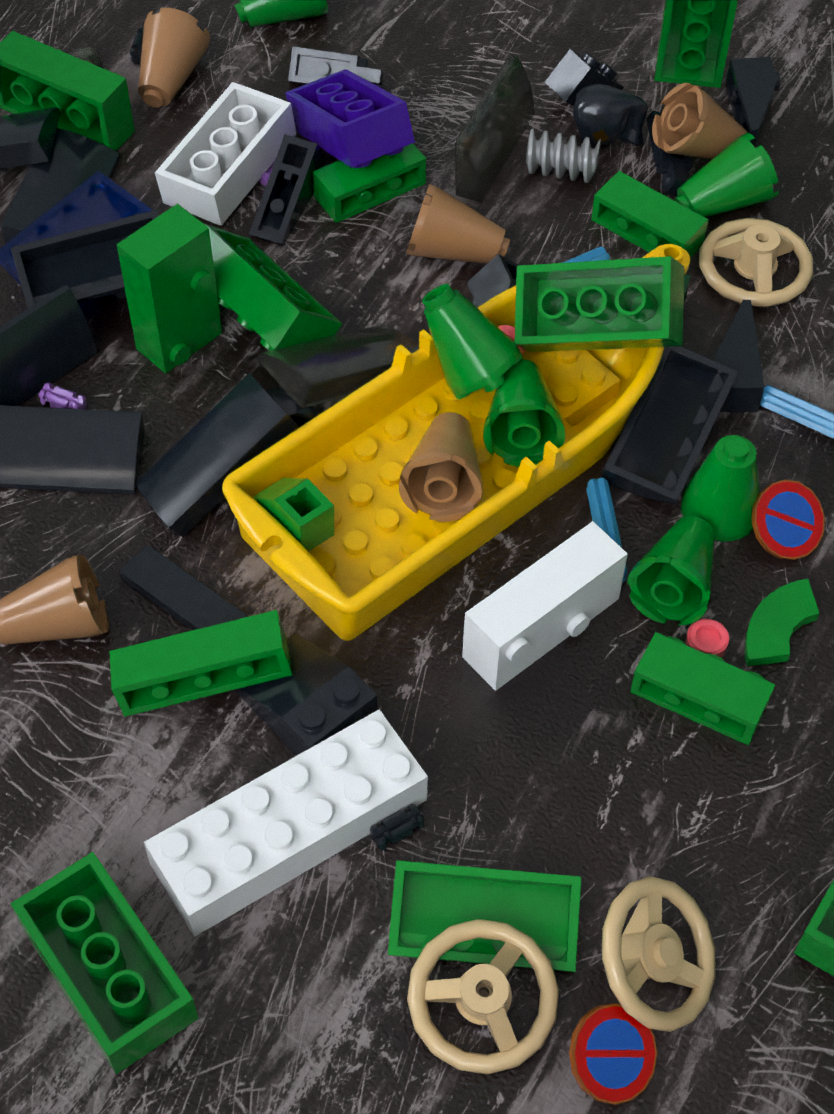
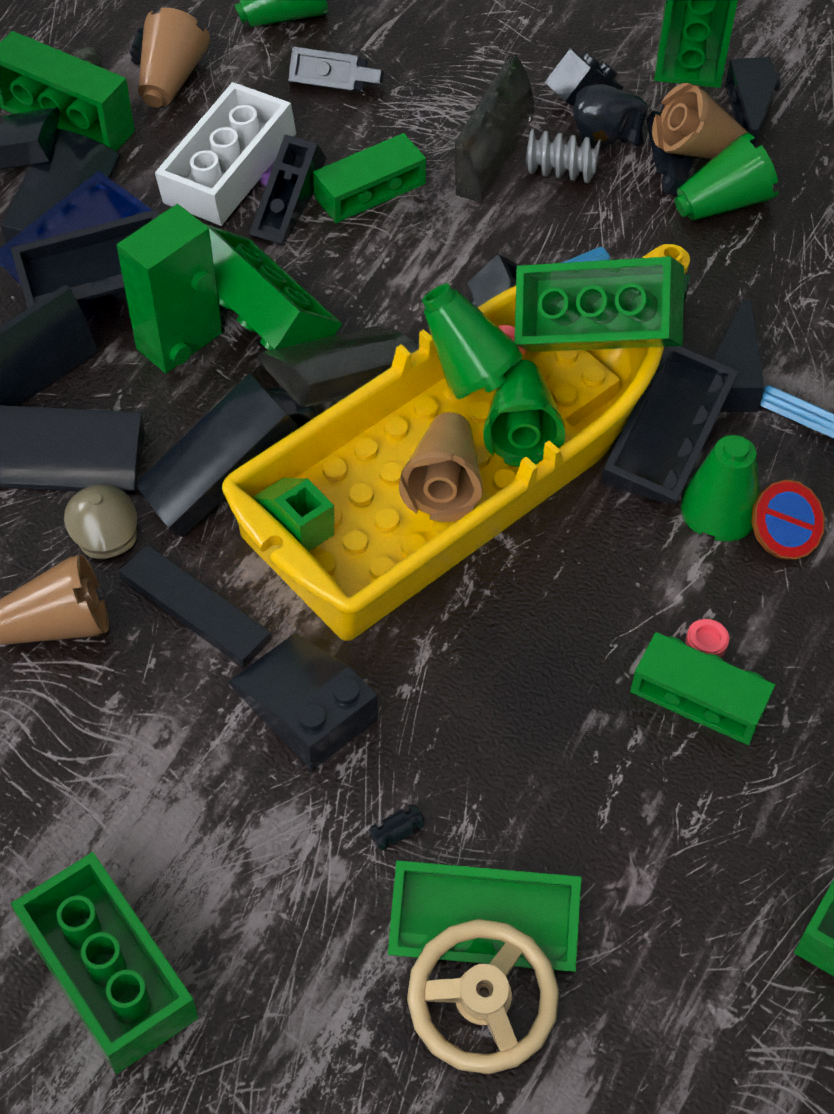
(61, 397): medium lavender piece -> none
(101, 521): none -> dark tan hat
(199, 663): green brick -> none
(285, 822): white brick -> none
(351, 118): dark purple brick -> none
(455, 231): medium nougat cone -> none
(543, 605): white brick -> none
(603, 510): dark azure axle -> none
(612, 1054): piece -> none
(647, 216): green brick -> none
(655, 952): tan piece -> none
(675, 574): green cone -> none
(754, 253): tan piece -> none
(776, 621): green tile -> none

